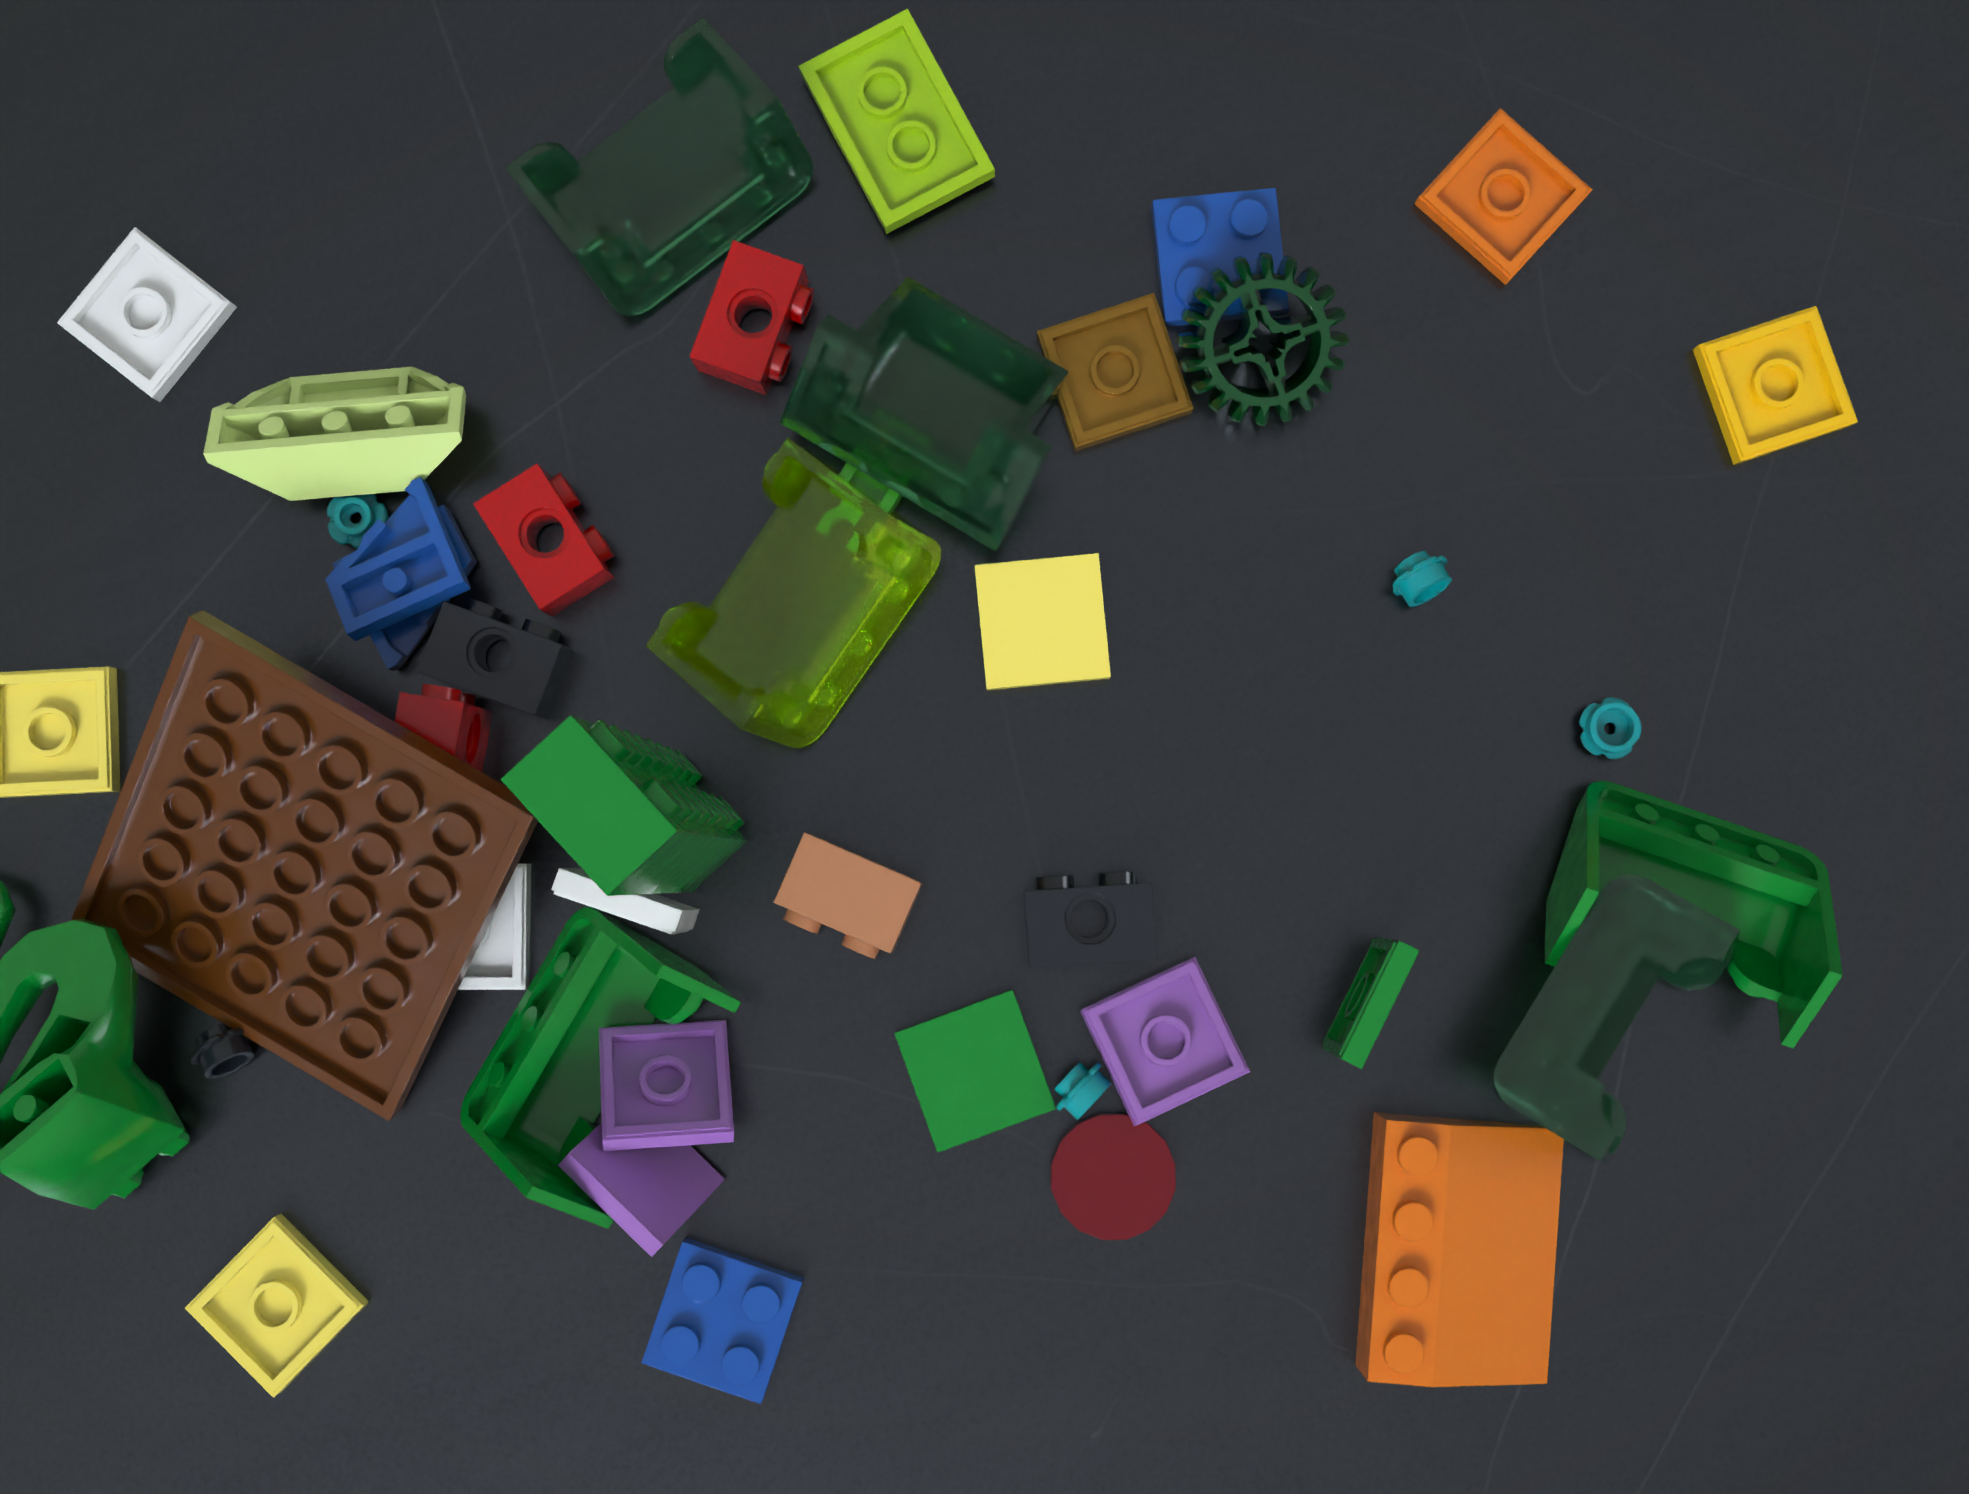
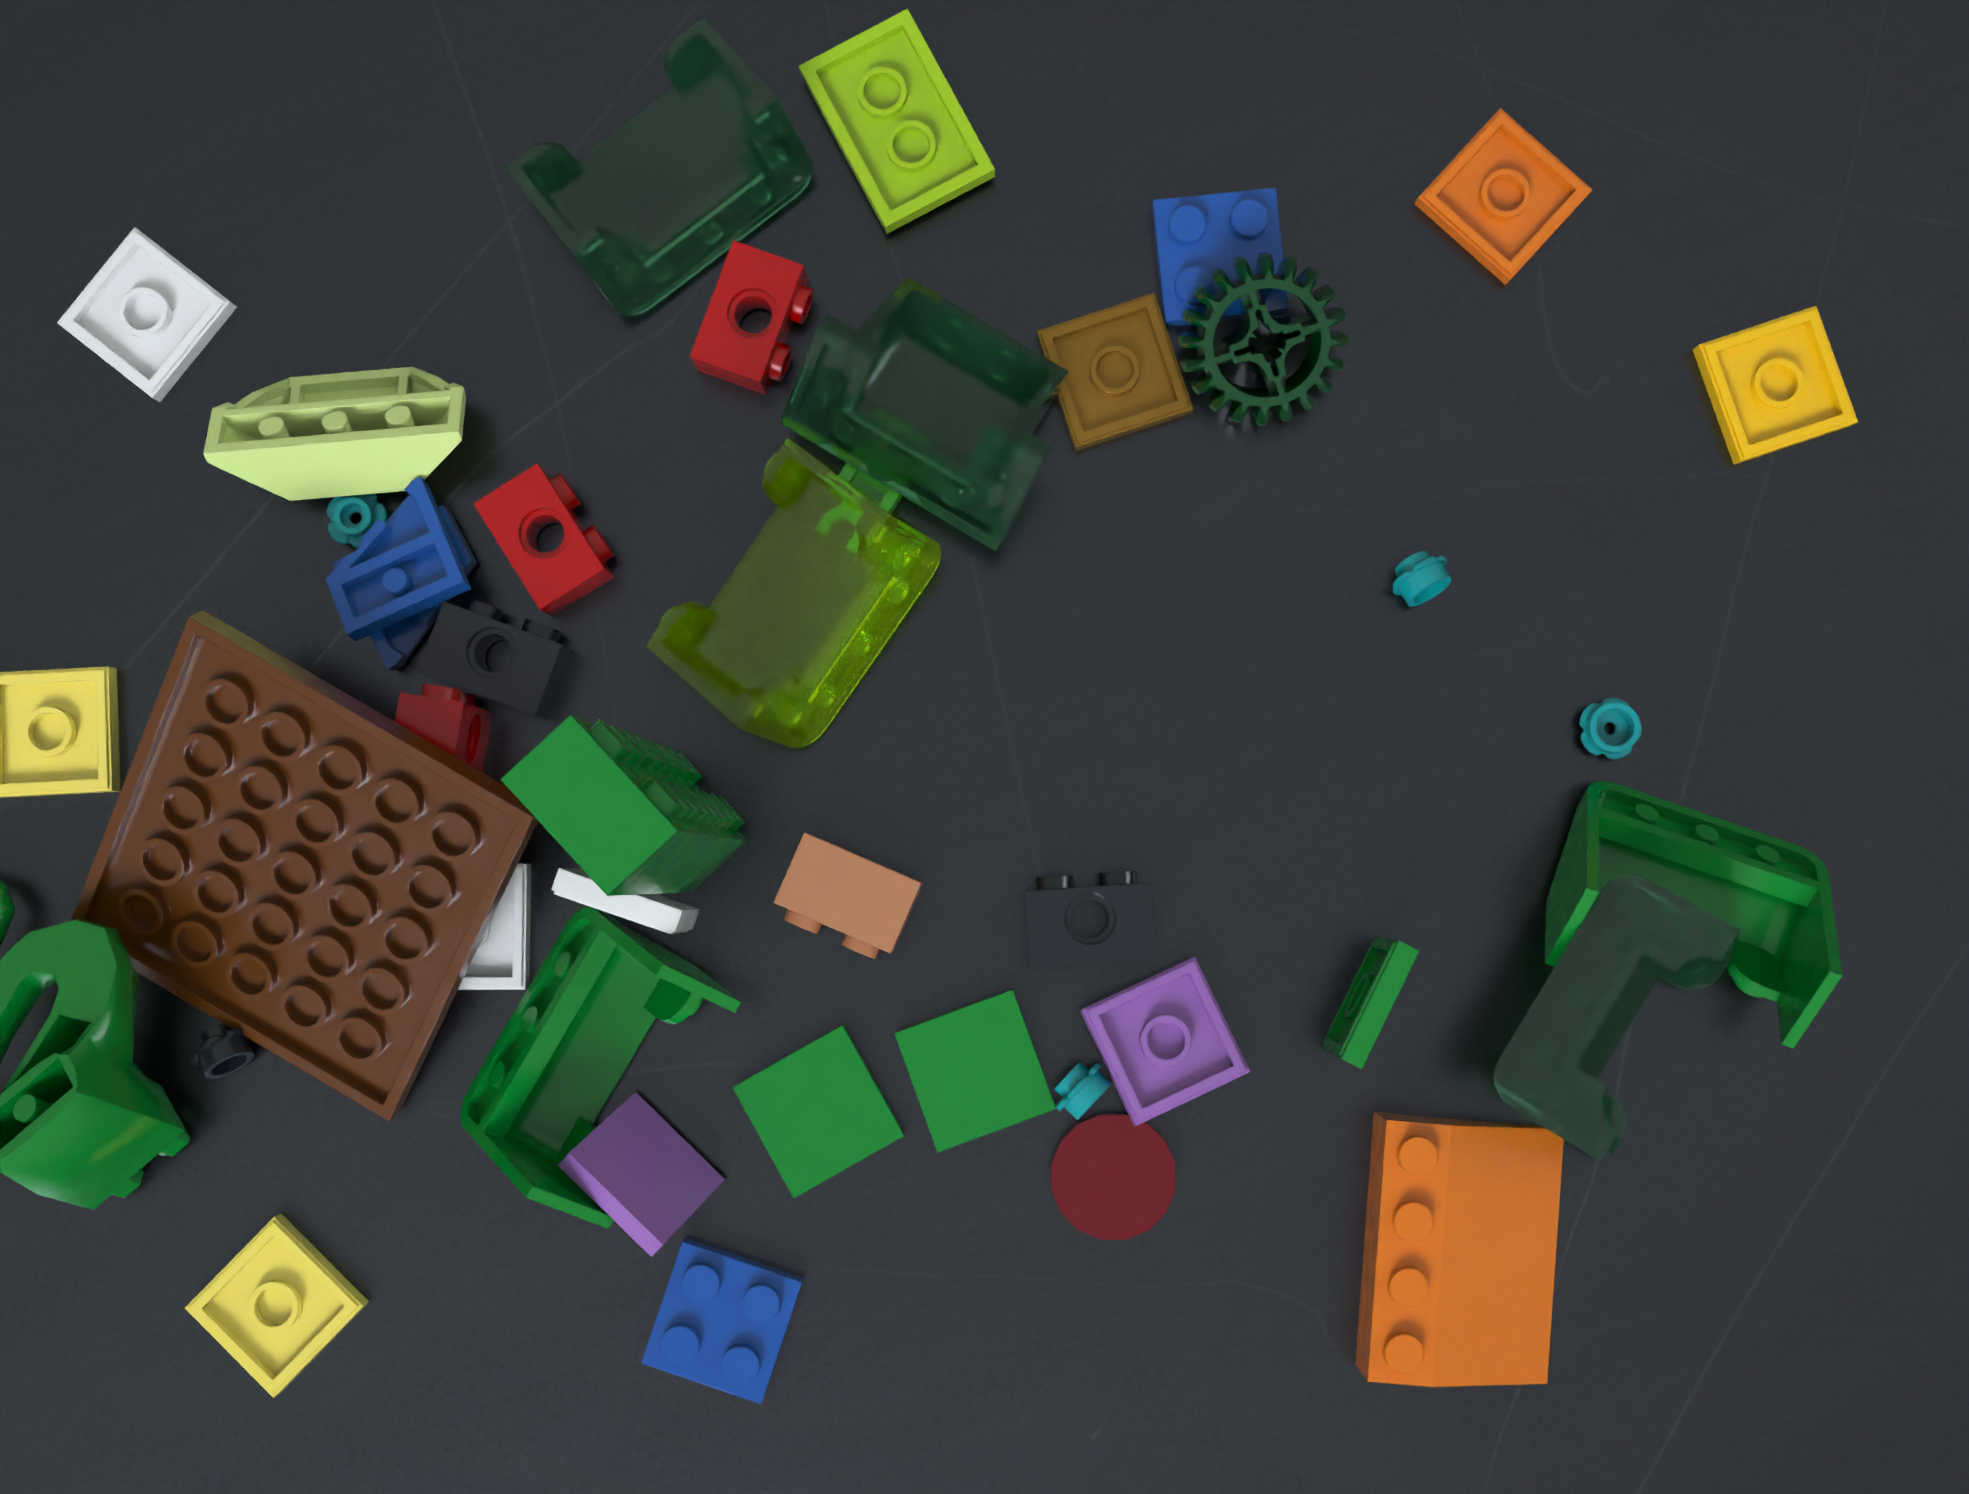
(665, 1085): medium lavender tile -> none
(818, 1111): none -> green tile
(1042, 621): light yellow tile -> none

